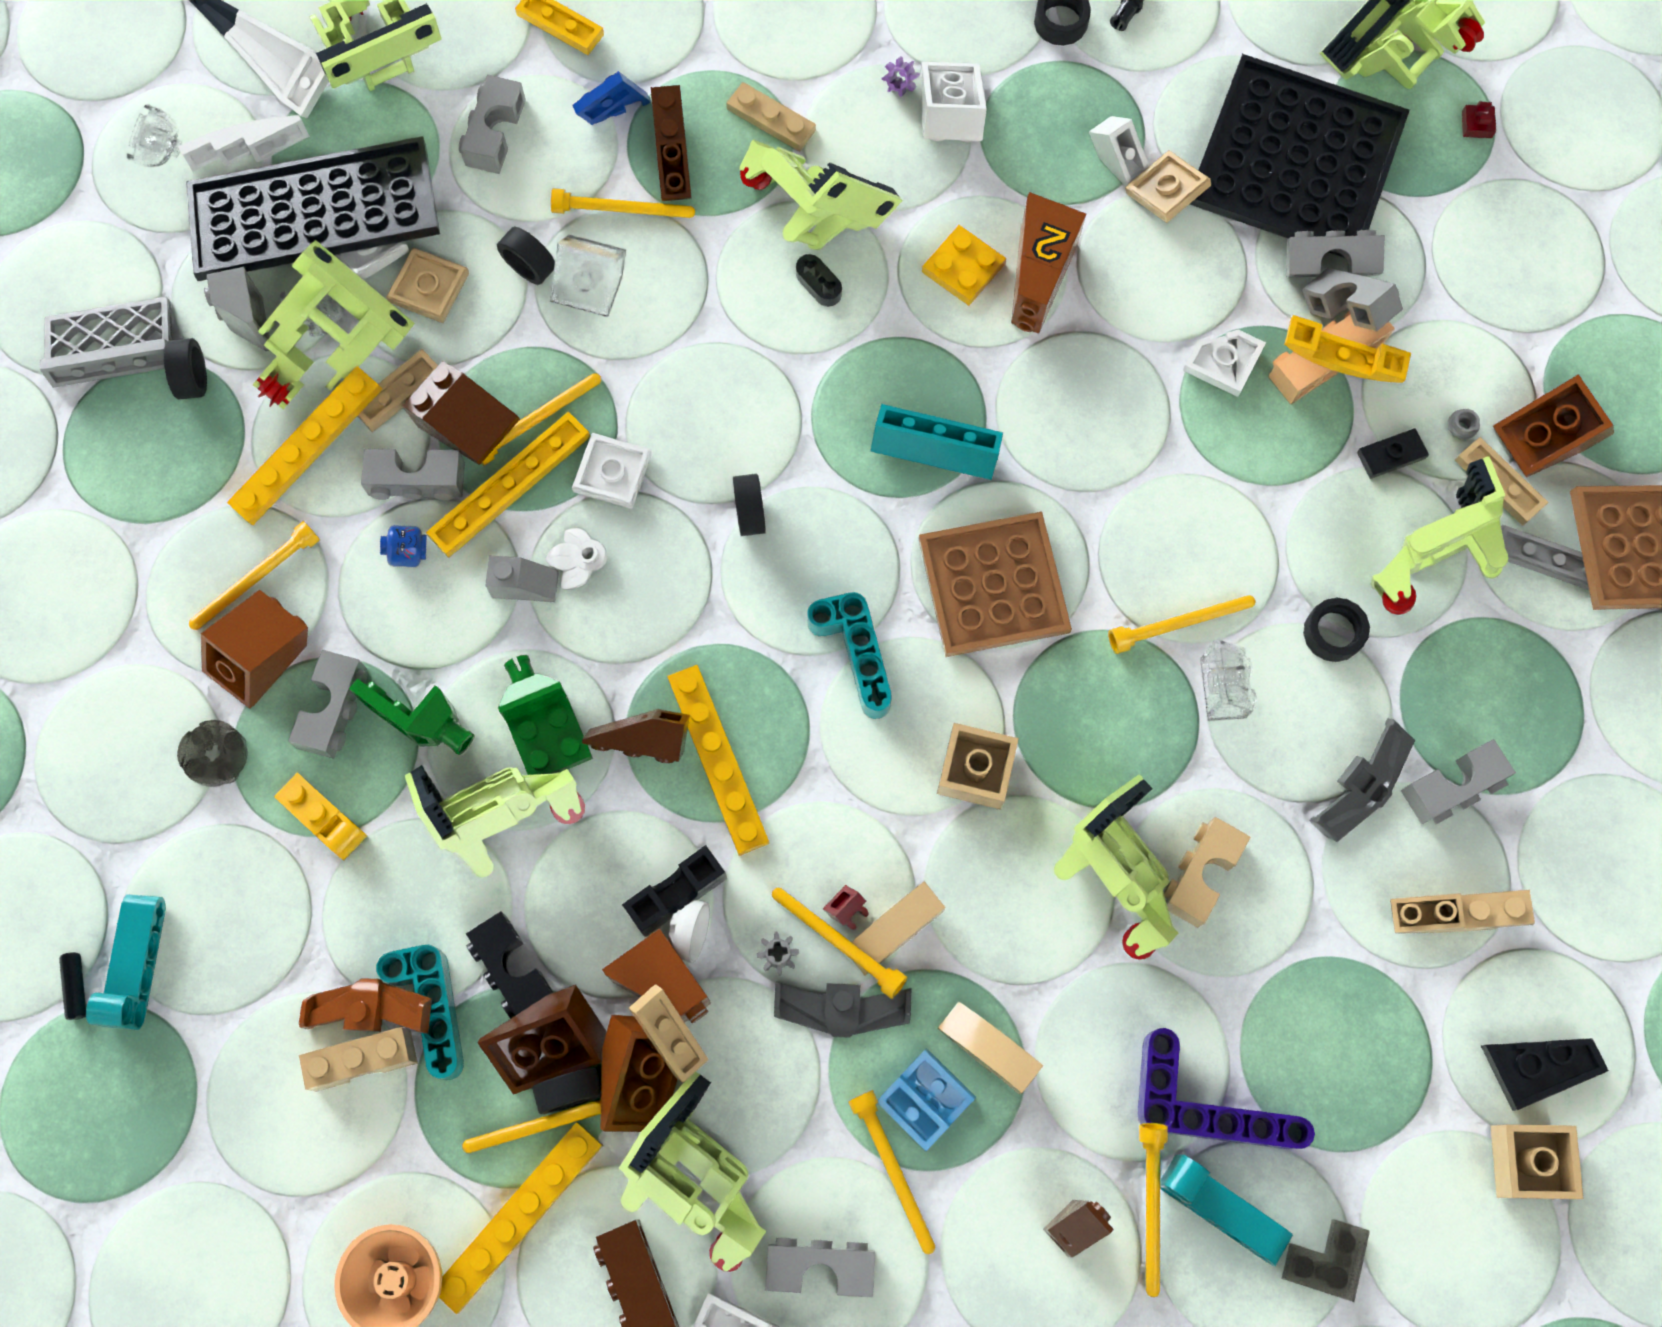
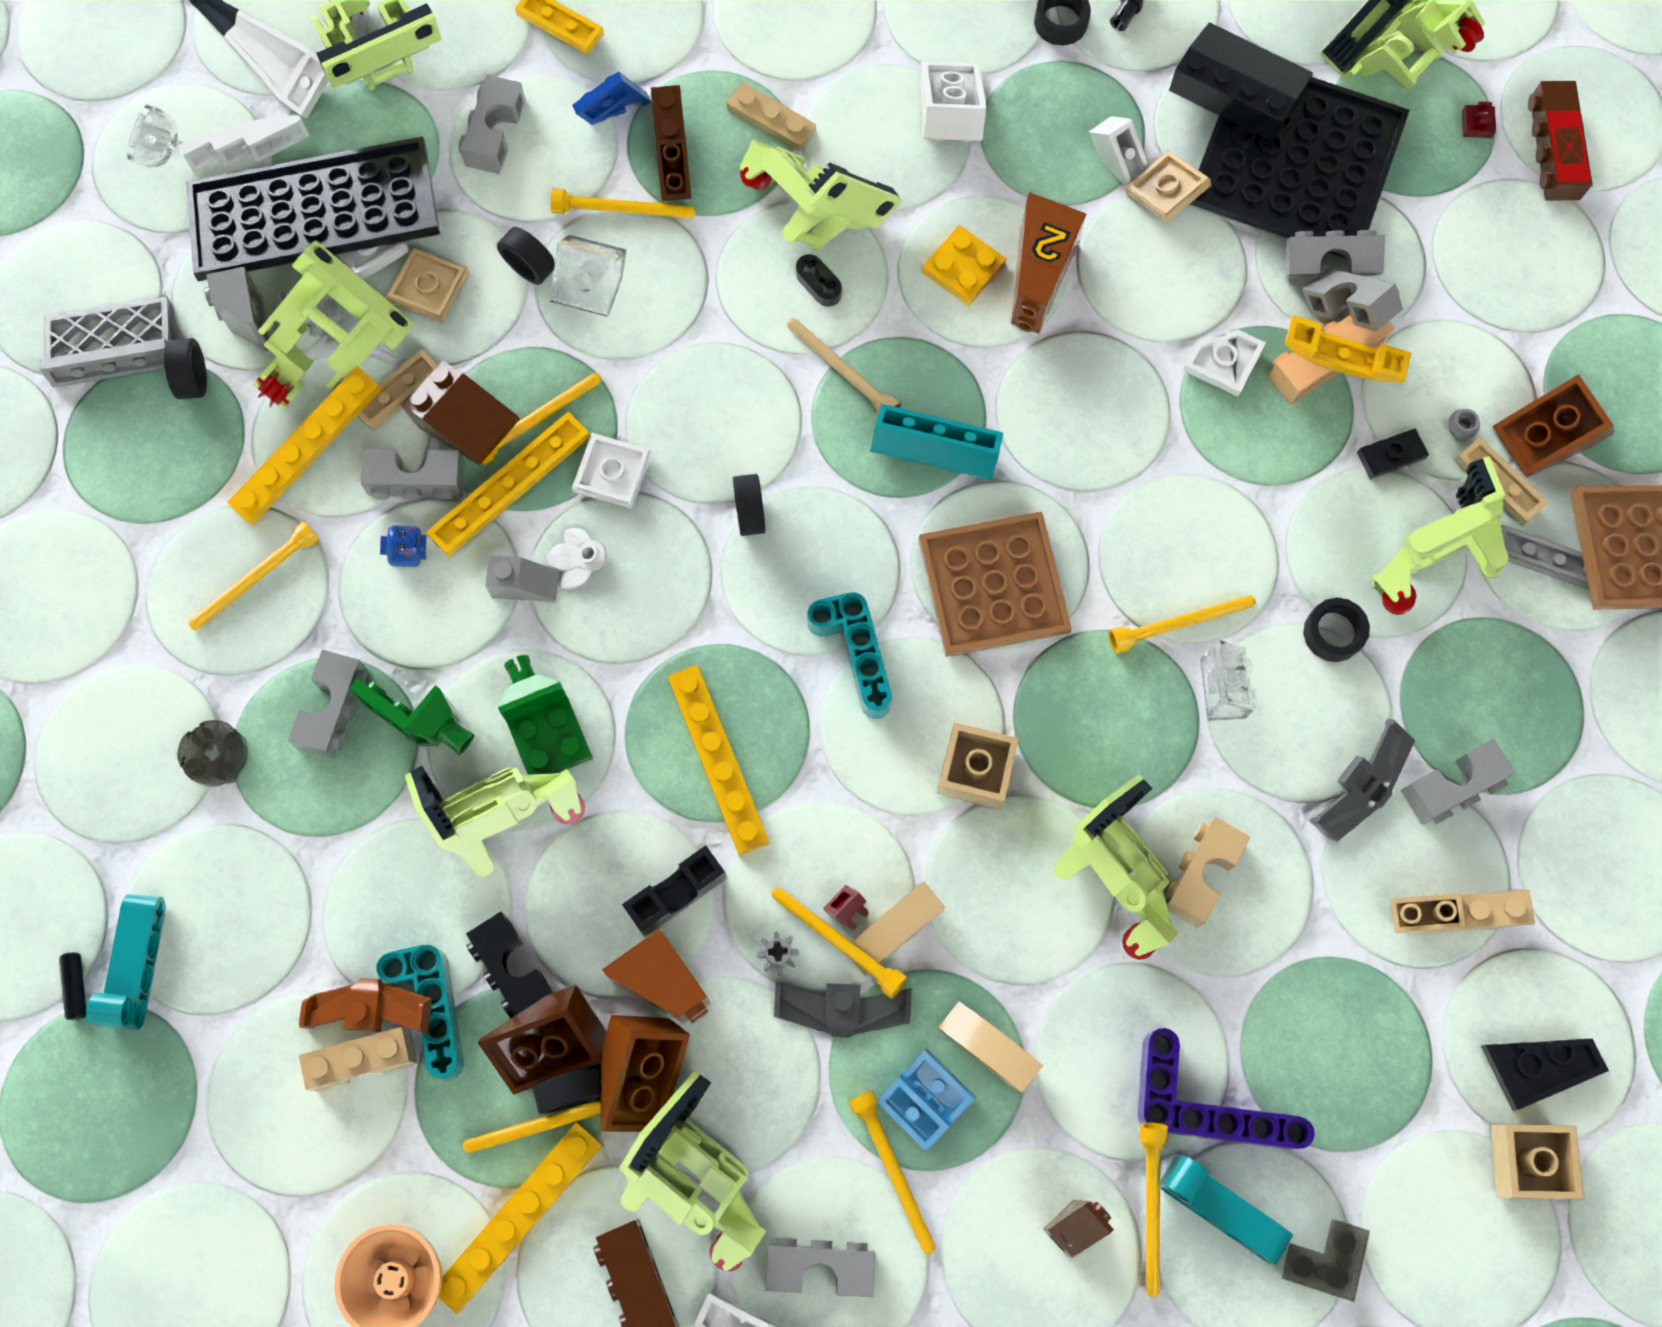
(252, 647): dark orange slope -> none
(320, 816): yellow plate -> none
(650, 734): reddish brown slope -> none
(668, 1033): tan plate -> none
(689, 930): white piece -> none
(842, 367): none -> tan piece
(905, 70): medium lavender gear -> none
(1240, 81): none -> black slope
(1560, 140): none -> reddish brown brick

